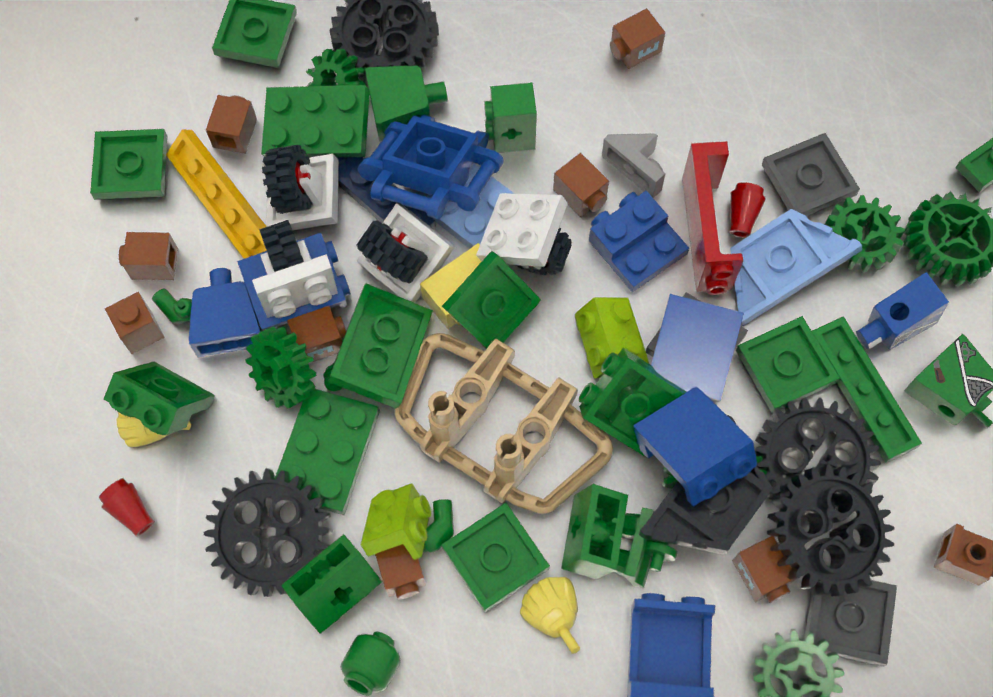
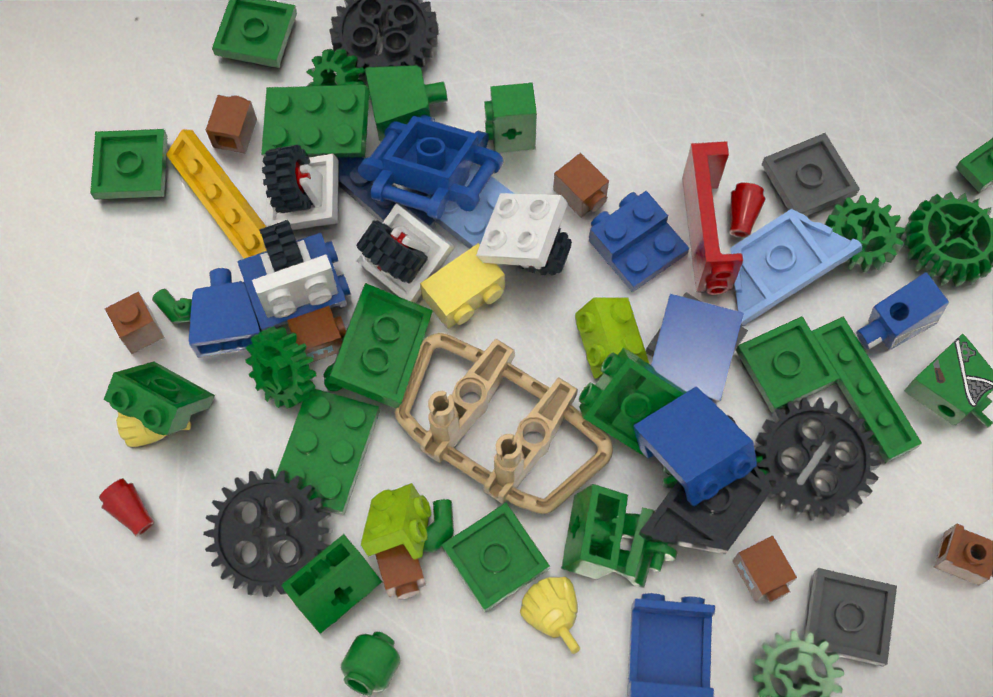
(149, 256): dark orange brick -> none
(491, 301): green plate -> none
(630, 156): light grey slope -> none
(637, 38): dark orange brick -> none
(850, 562): black gear -> none

